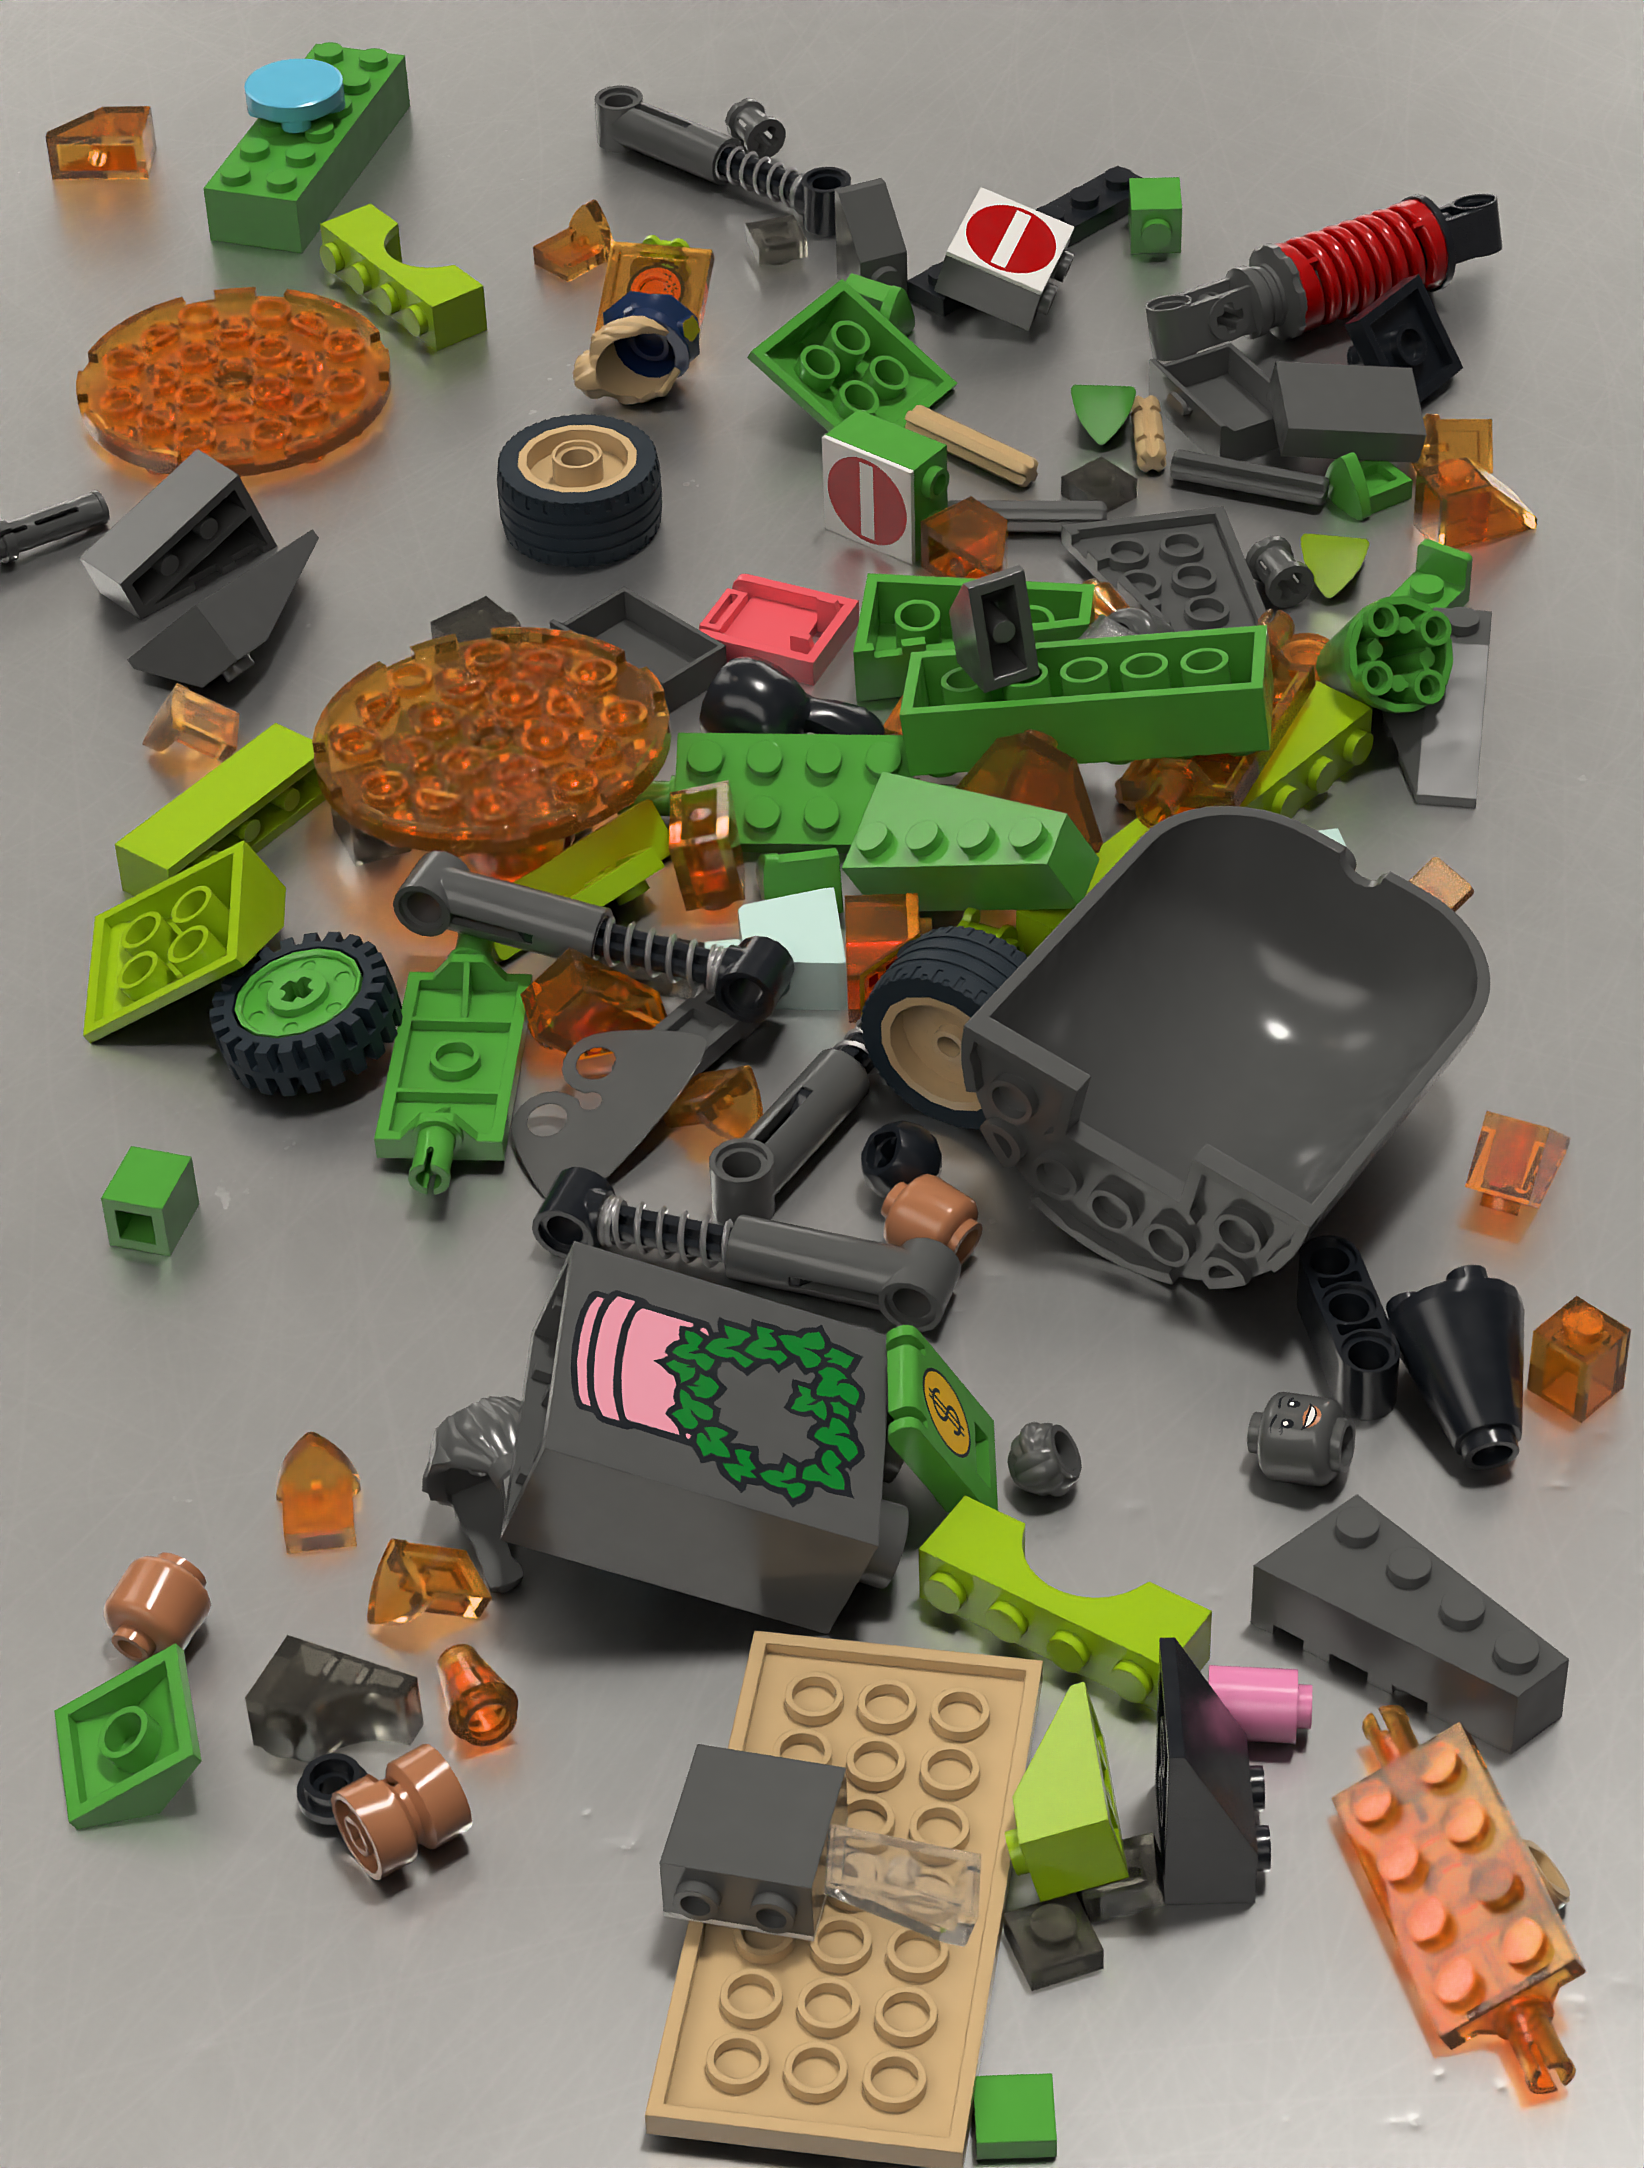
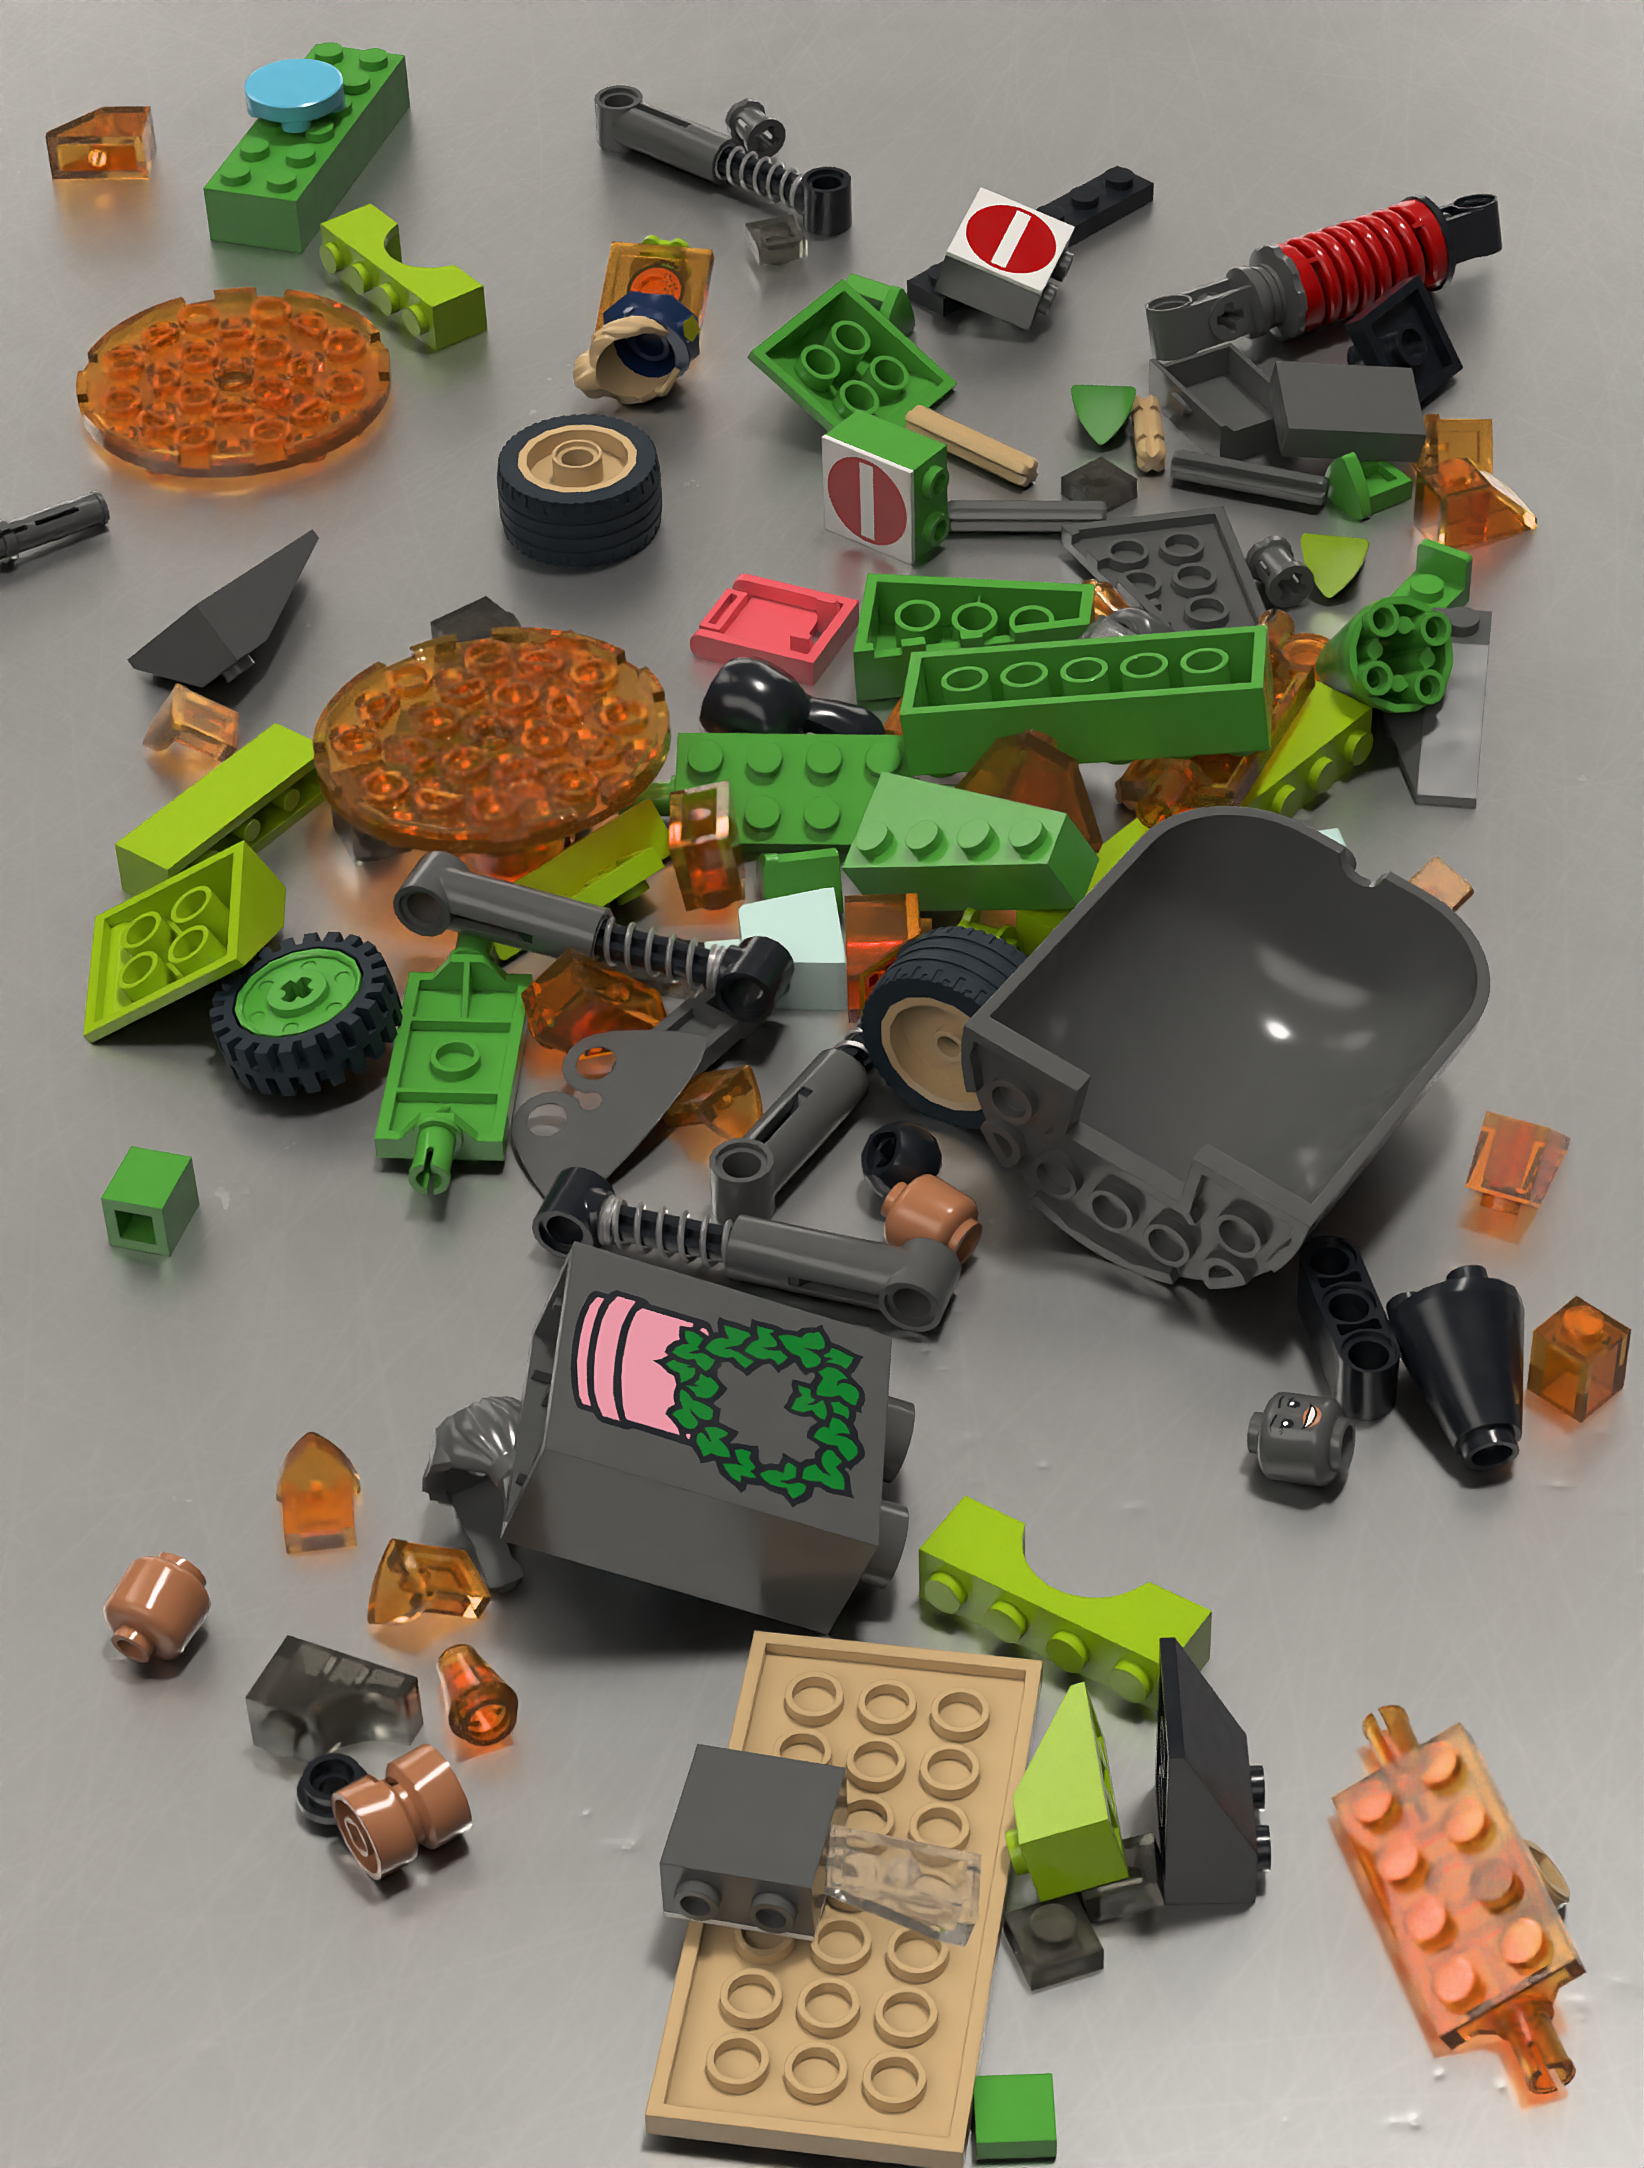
(129, 1742): bright green slope -> none
(176, 536): dark grey wedge -> none
(579, 246): clear orange tile -> none
(652, 637): dark grey container -> none
(869, 234): dark grey slope -> none
(938, 1423): bright green container -> none
(964, 541): clear orange slope -> none
(995, 630): dark grey slope -> none
(1044, 1459): dark grey piece -> none
(1155, 215): bright green brick -> none
(1264, 1701): bright pink brick -> none
(1413, 1623): dark grey wedge -> none

